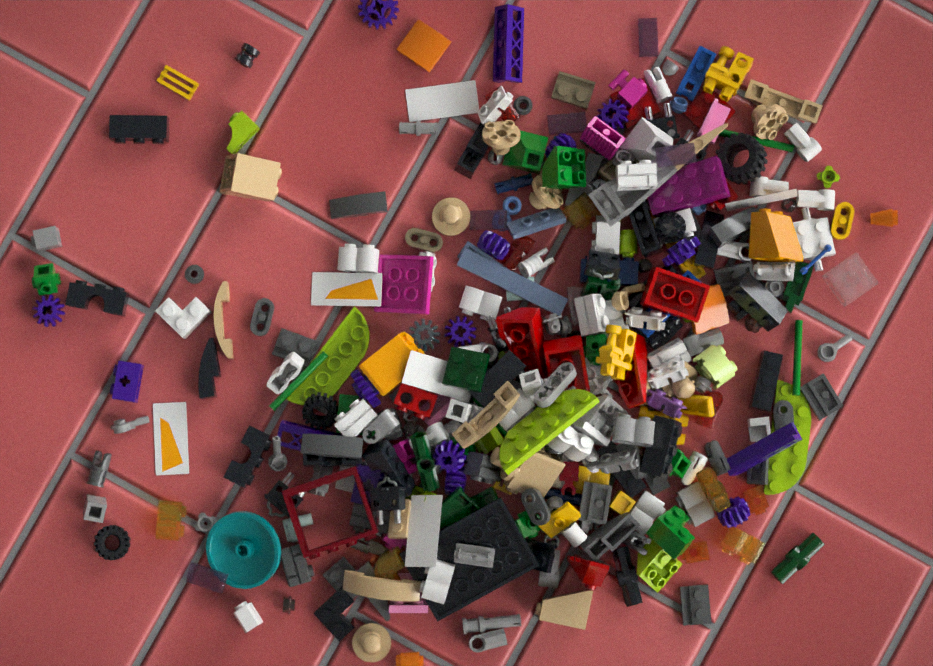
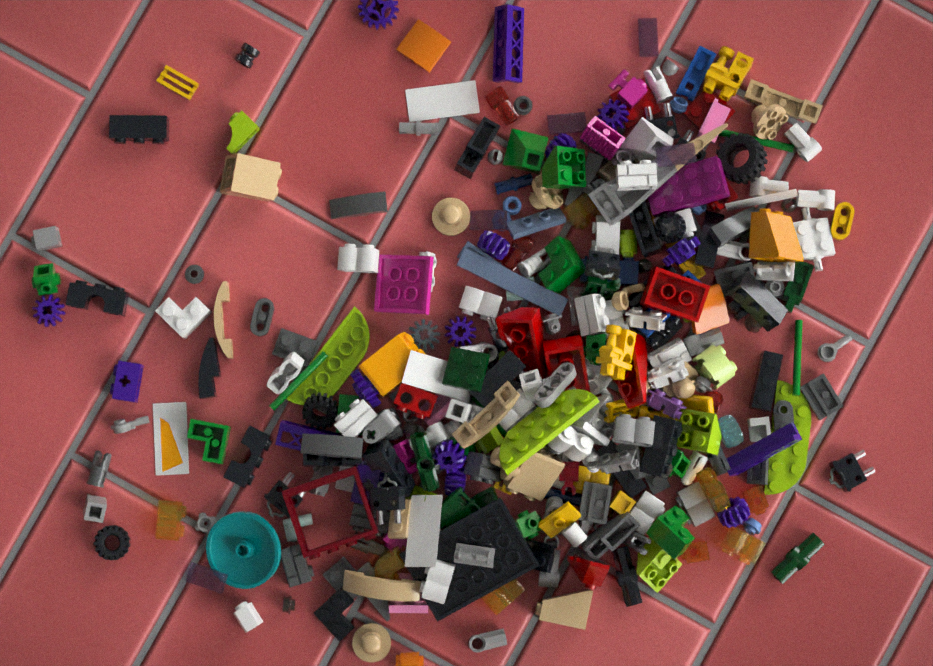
(214, 435): none -> green brick
(278, 460): light grey plate -> none
(346, 289): white sticker -> none
(423, 242): dark tan plate -> none
(481, 624): light grey pin -> none
(498, 99): white hinge -> none
(501, 136): tan plate -> none
(503, 596): none -> clear yellow brick
(536, 506): dark grey plate -> none
(565, 265): none -> green brick
(565, 327): light grey plate -> none
(573, 90): dark tan plate -> none
(618, 406): none -> yellow tile
(695, 604): dark grey plate -> none
(699, 432): none -> lime slope
(730, 431): none -> clear light blue gear
(752, 526): none -> medium blue plate
(827, 248): blue hinge -> none
(833, 176): lime plate -> none
(846, 472): none -> black piece
(850, 279): clear brick -> none
(885, 218): orange cone -> none

